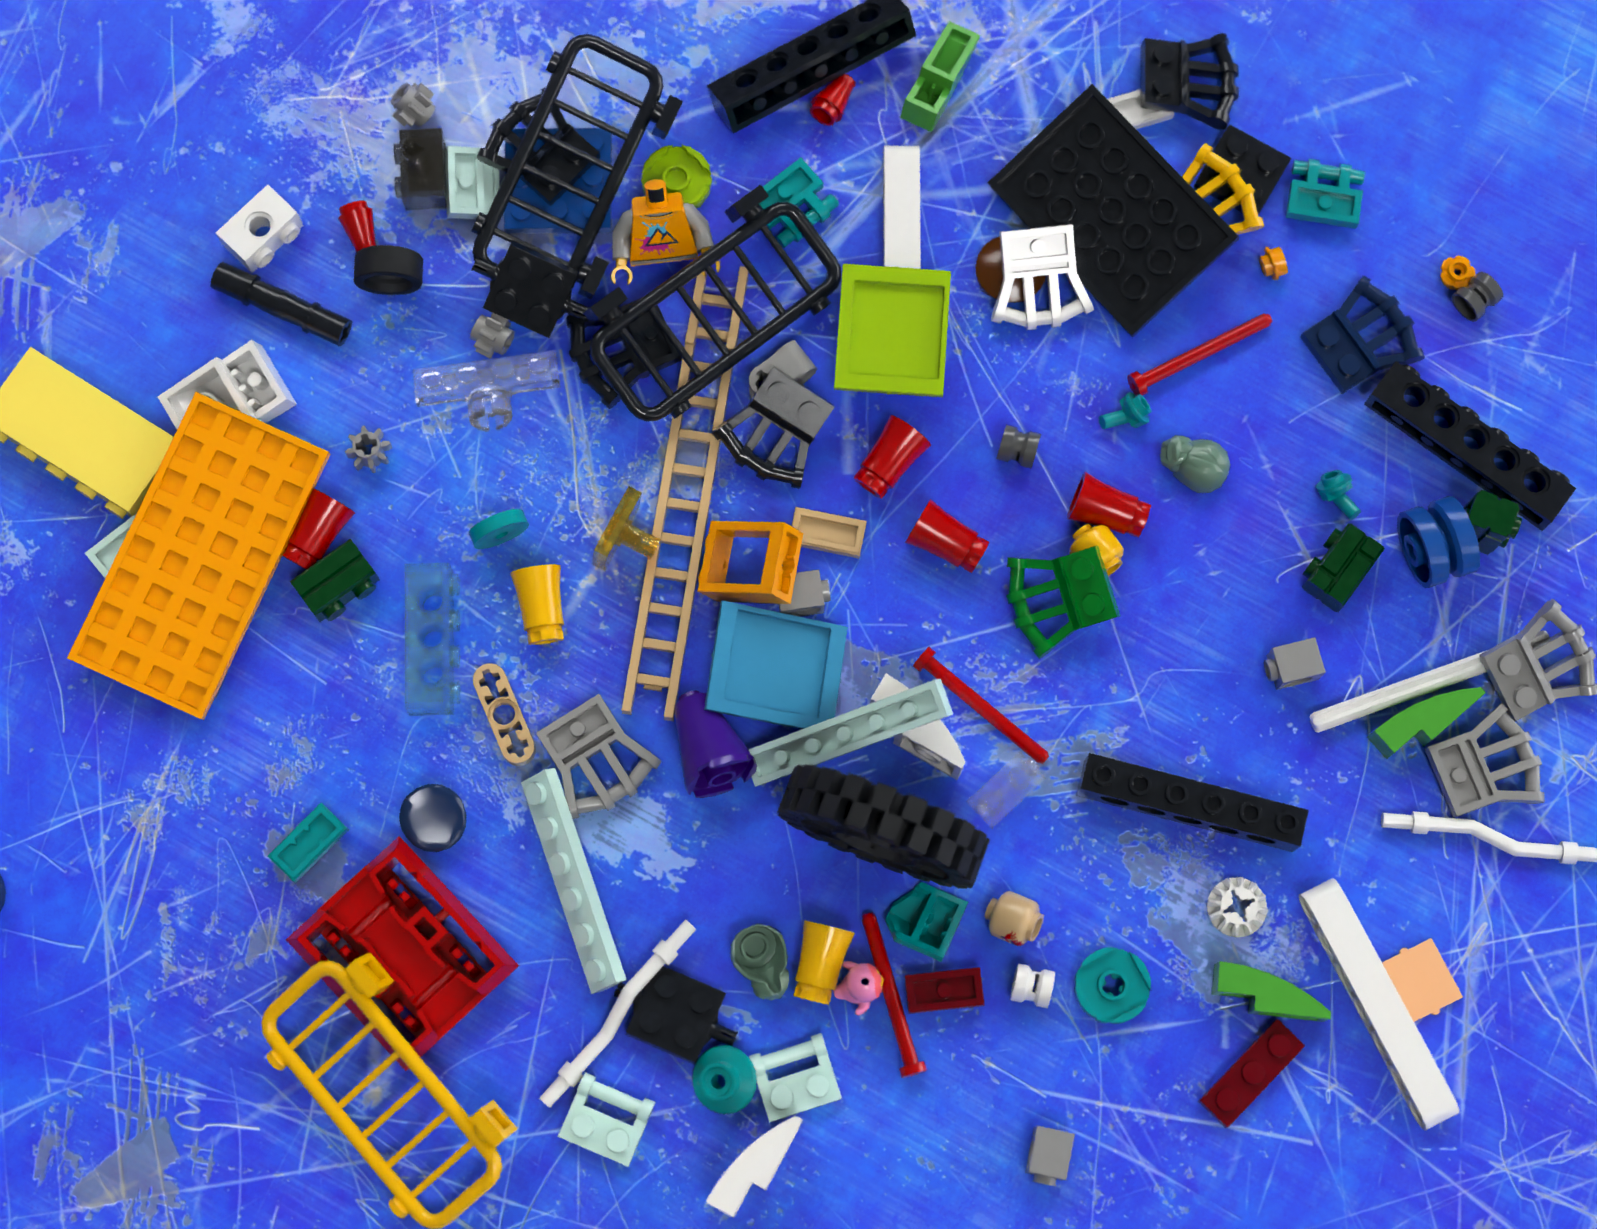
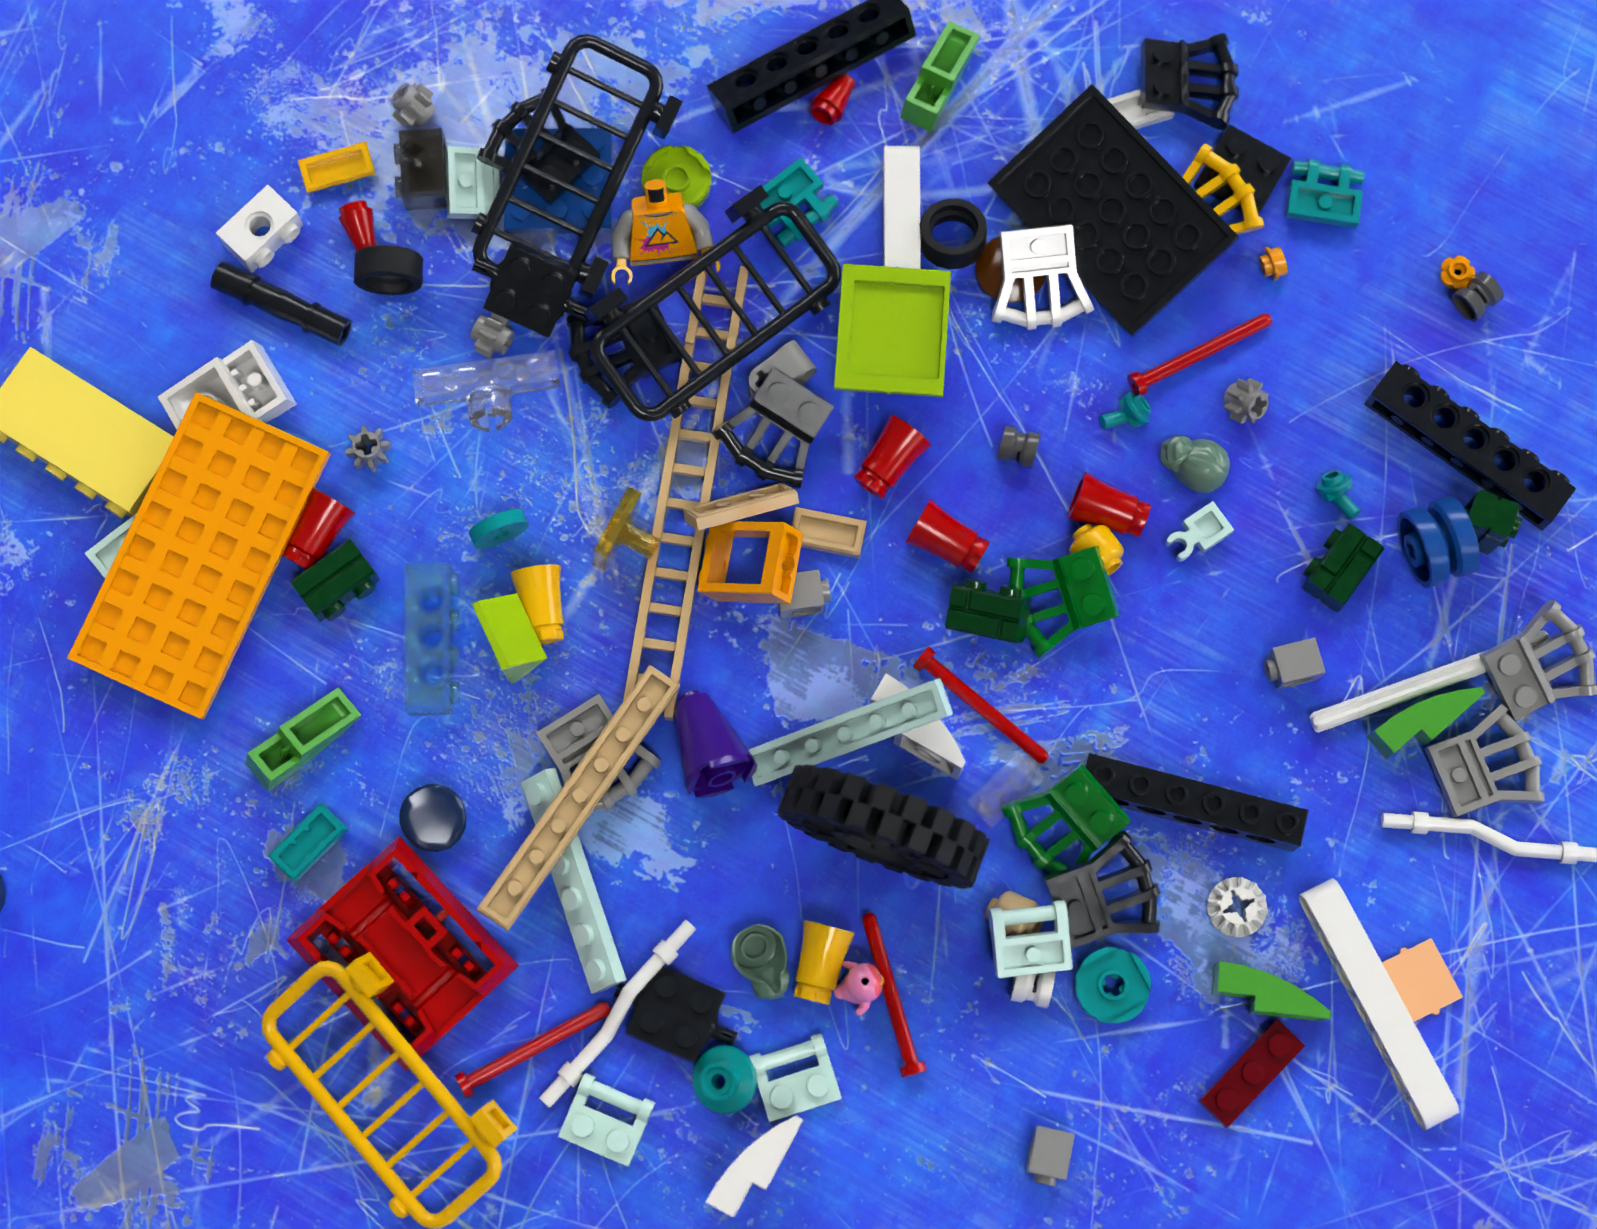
(301, 739): none -> bright green slope
(336, 167): none -> yellow tile
(485, 694): tan beam -> none
(510, 635): none -> lime slope
(531, 1048): none -> red bar
(578, 798): none -> tan tile
(740, 506): none -> tan tile
(775, 666): dark azure piece -> none
(926, 920): teal slope -> none
(944, 990): dark red plate -> none
(958, 211): none -> black tyre
(988, 612): none -> dark green brick
(1035, 951): none -> light aqua plate
(1083, 807): none -> green plate
(1083, 895): none -> black plate
(1202, 529): none -> light aqua plate
(1246, 400): none -> light grey gear
(1345, 353): dark blue plate -> none

